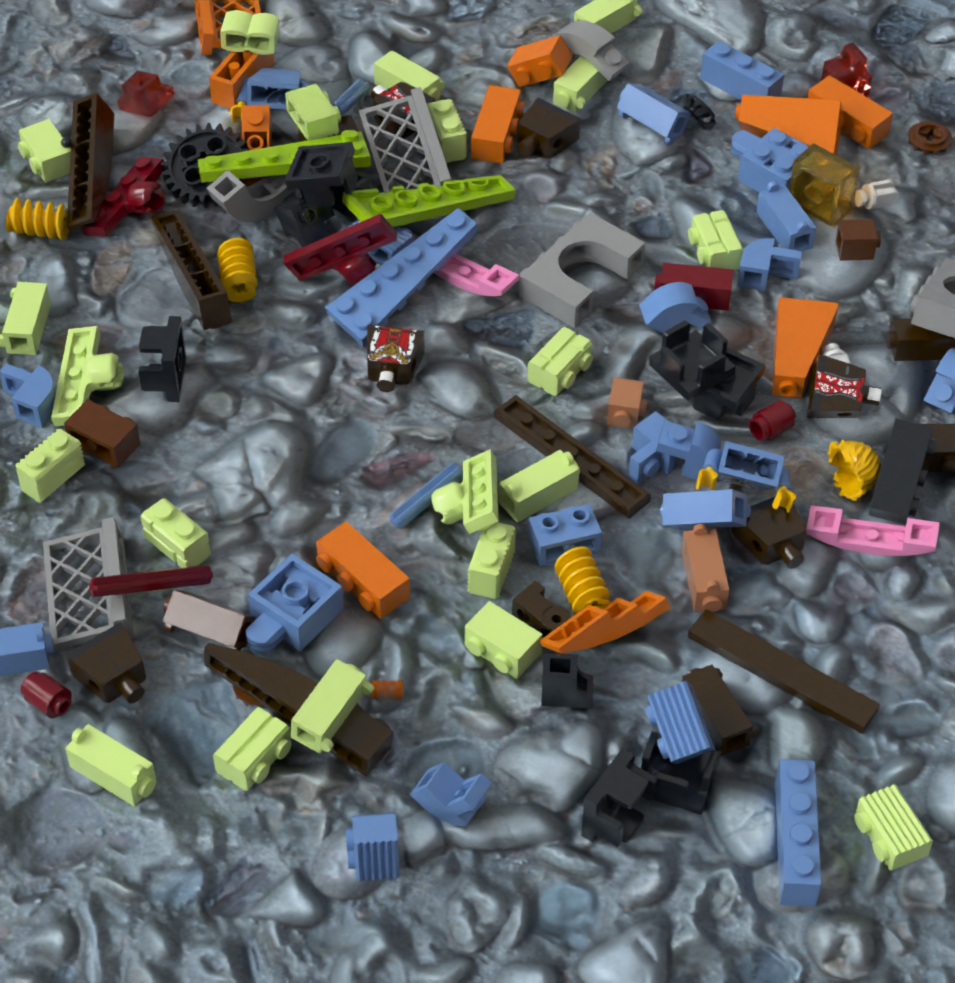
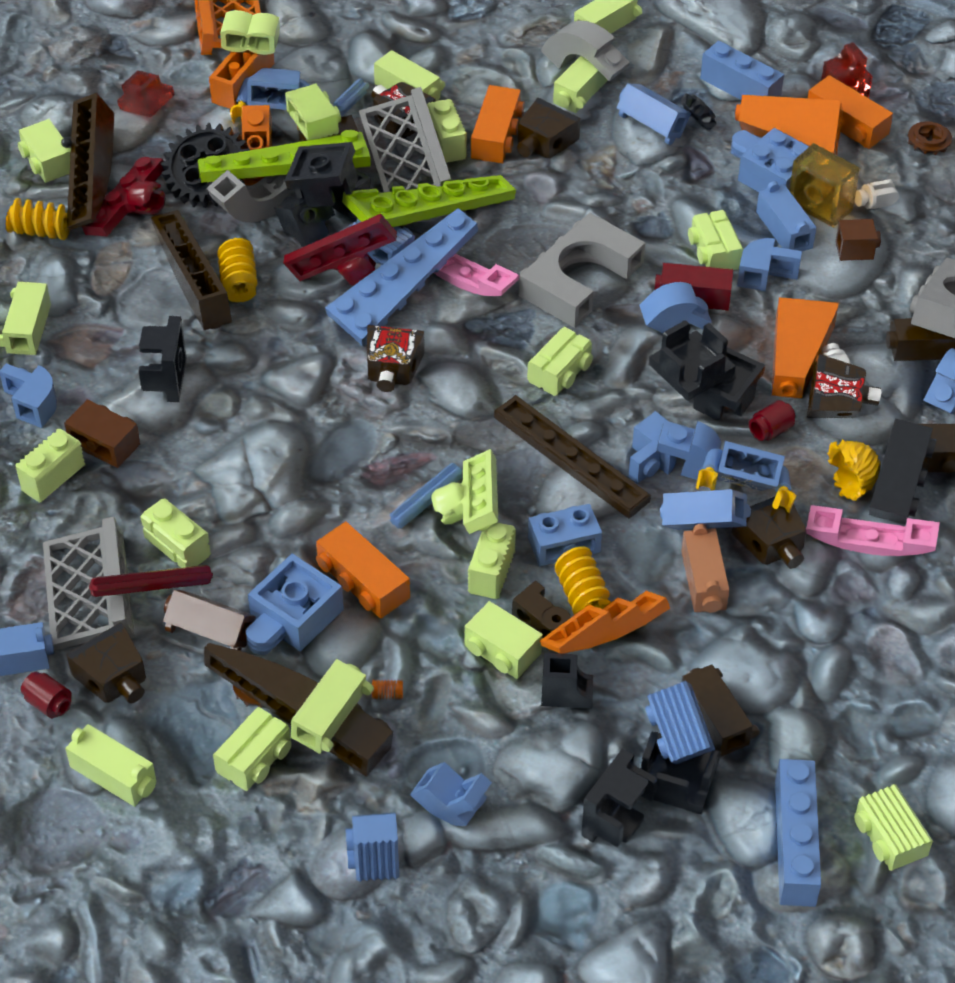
(83, 372): yellowish green plate -> none
(539, 61): orange brick -> none
(539, 485): yellowish green brick -> none
(626, 403): nougat brick -> none
(784, 671): dark brown tile -> none

